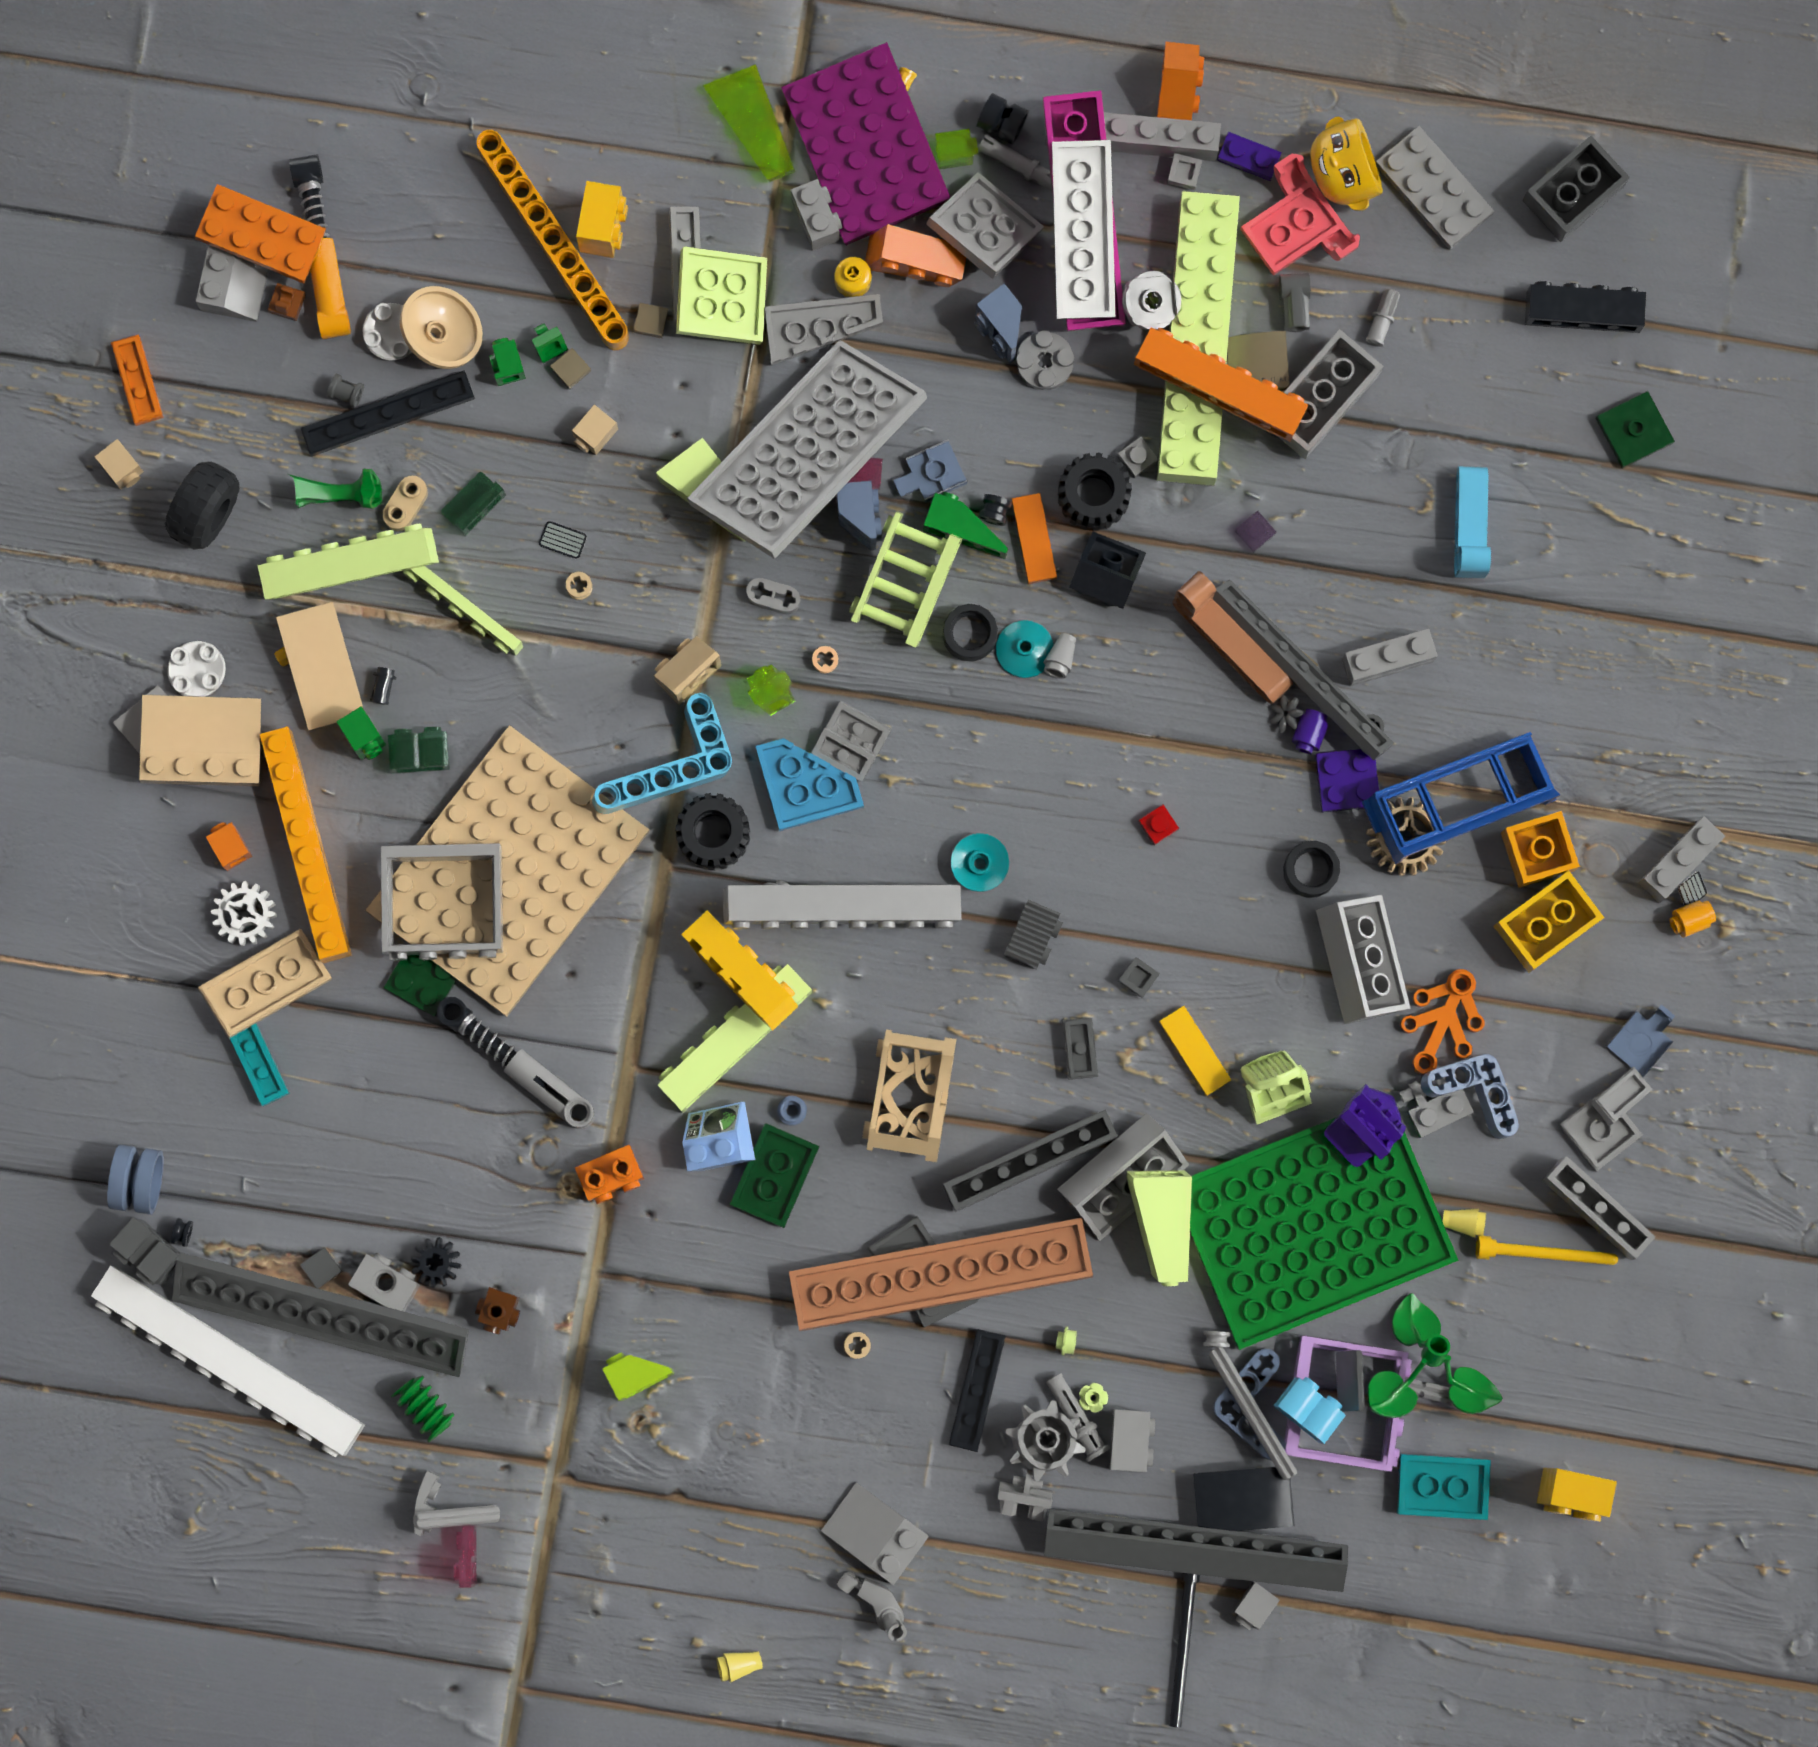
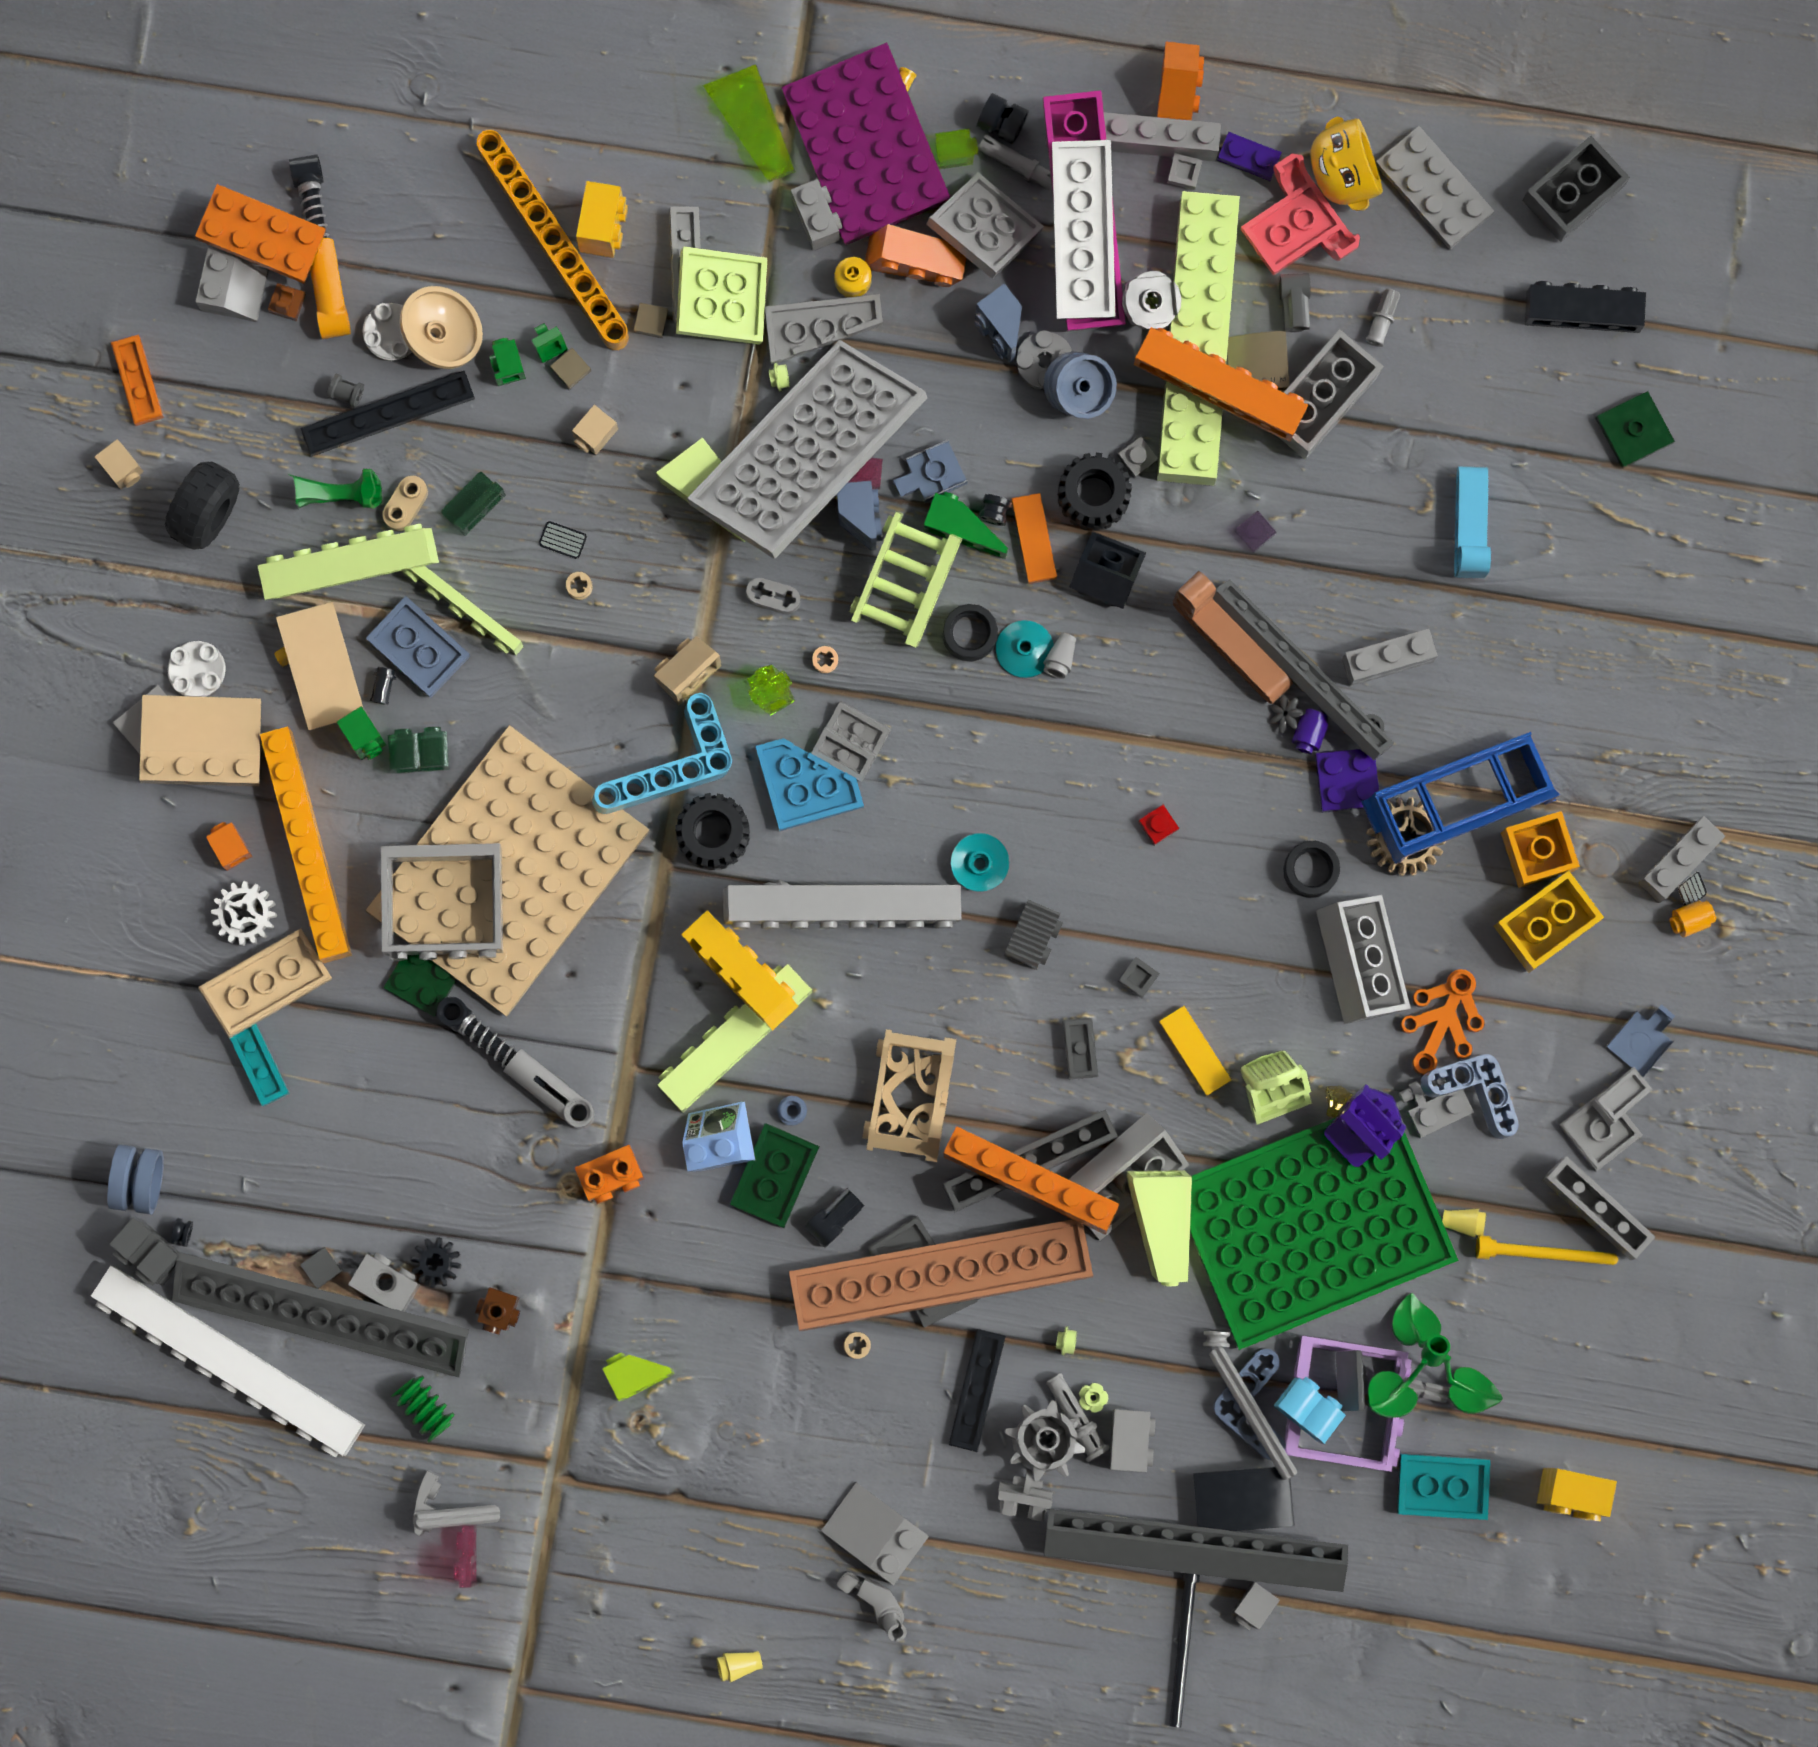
(418, 647): none -> sand blue plate
(779, 376): none -> yellowish green plate
(830, 1222): none -> black piece
(1030, 1180): none -> orange brick
(1093, 394): none -> sand blue wheel
(1336, 1097): none -> clear yellow rock

